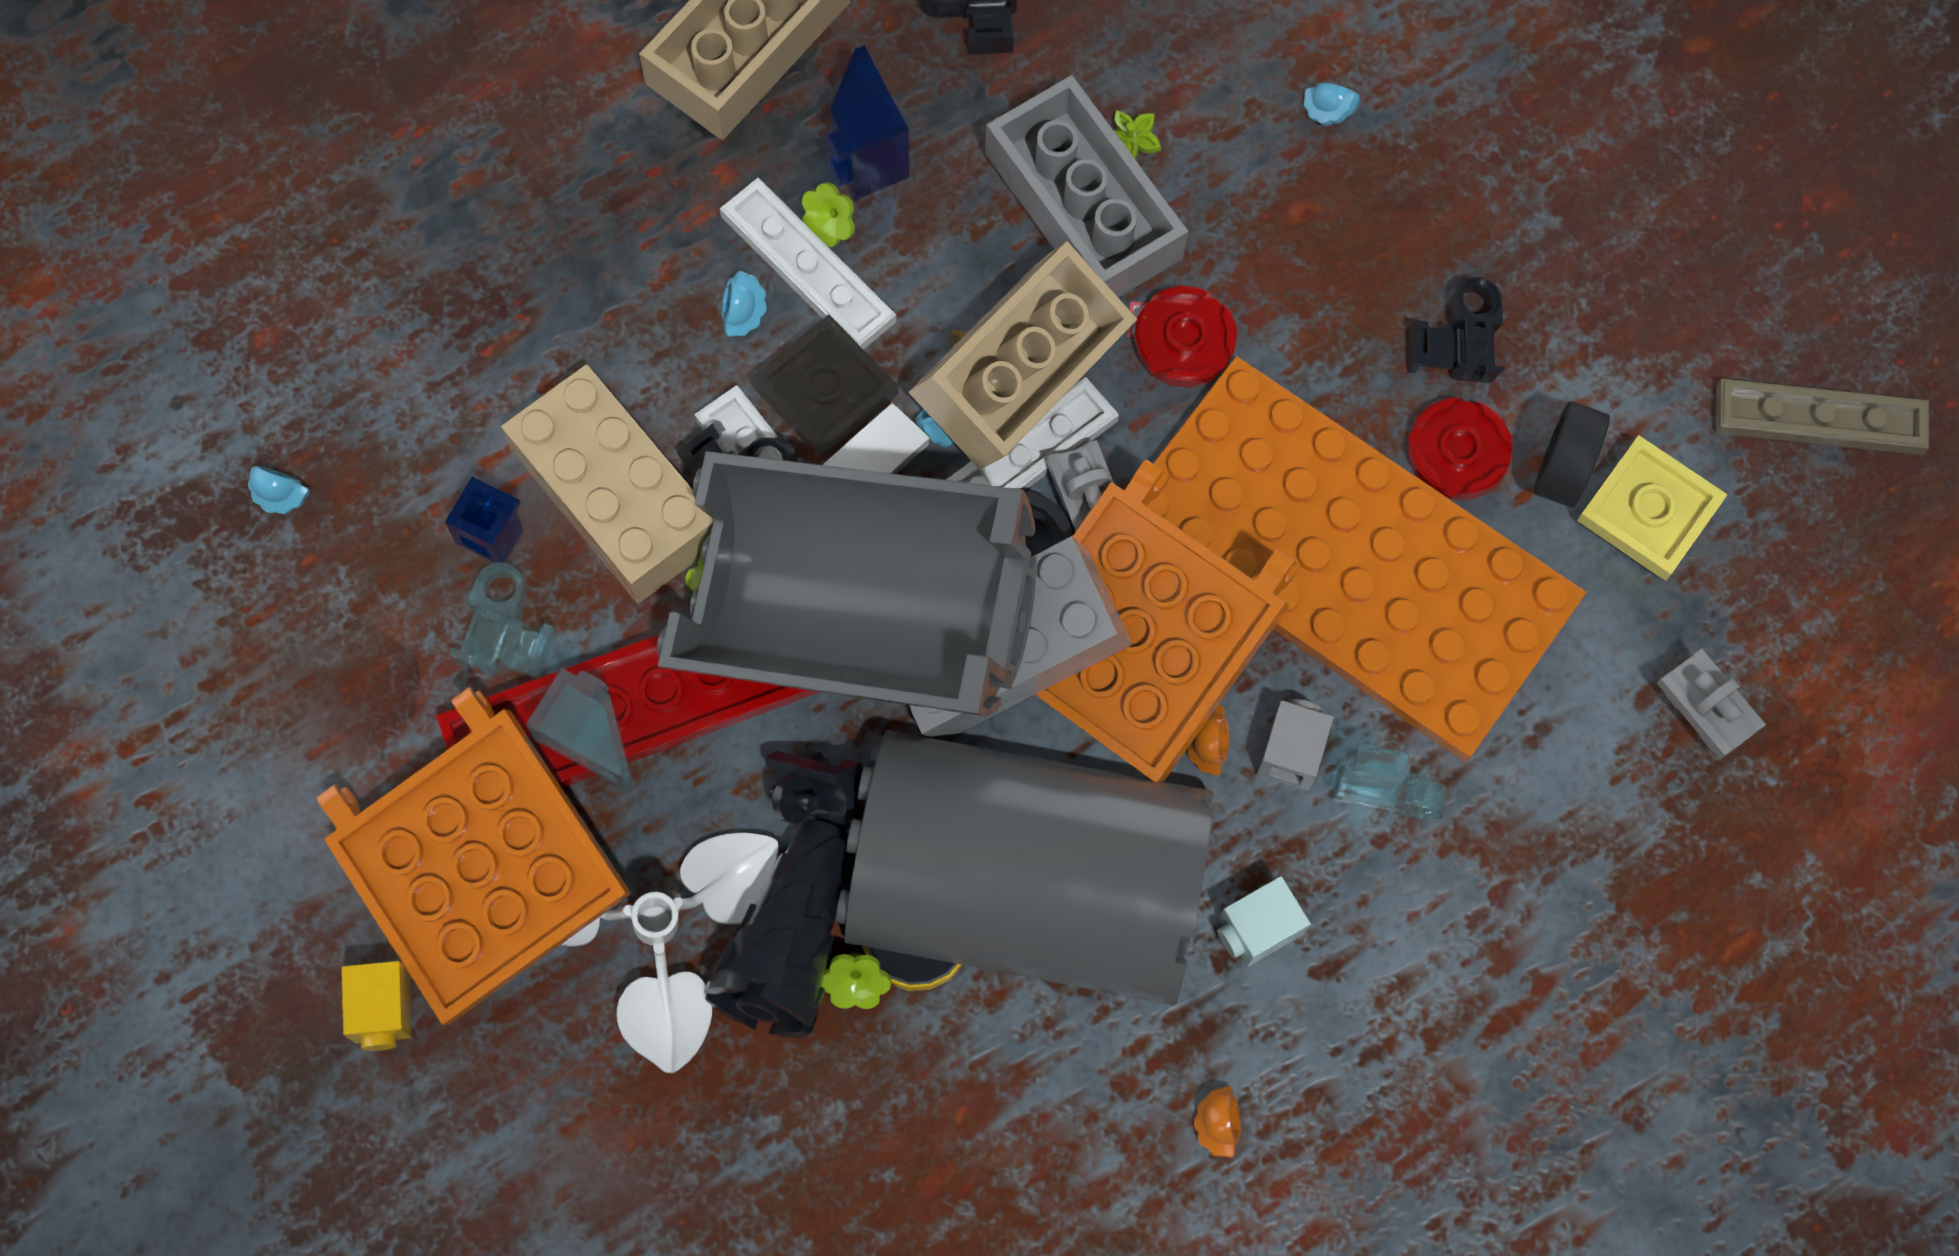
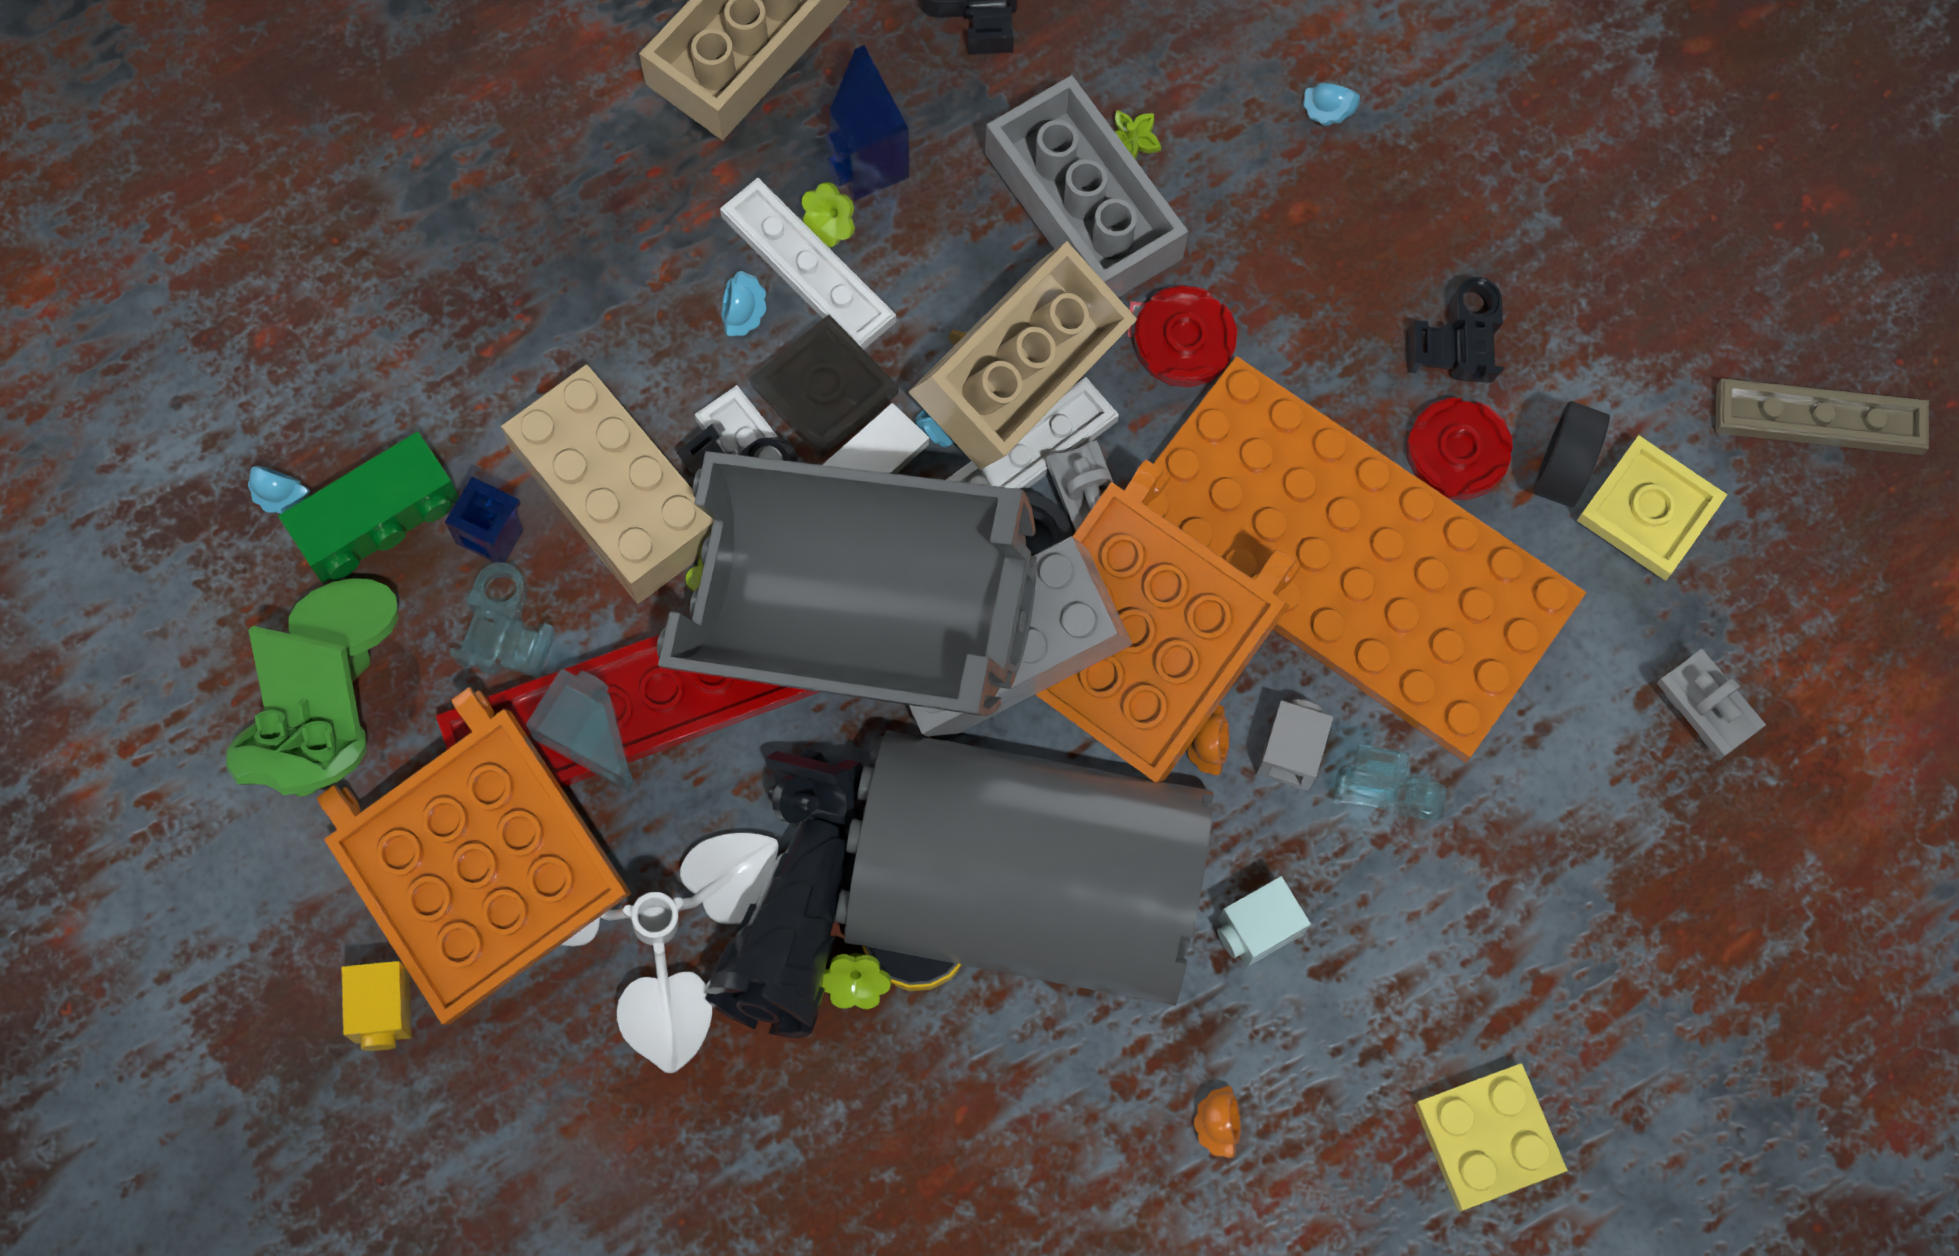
(307, 692): none -> bright green piece
(370, 508): none -> green brick
(1490, 1137): none -> light yellow plate

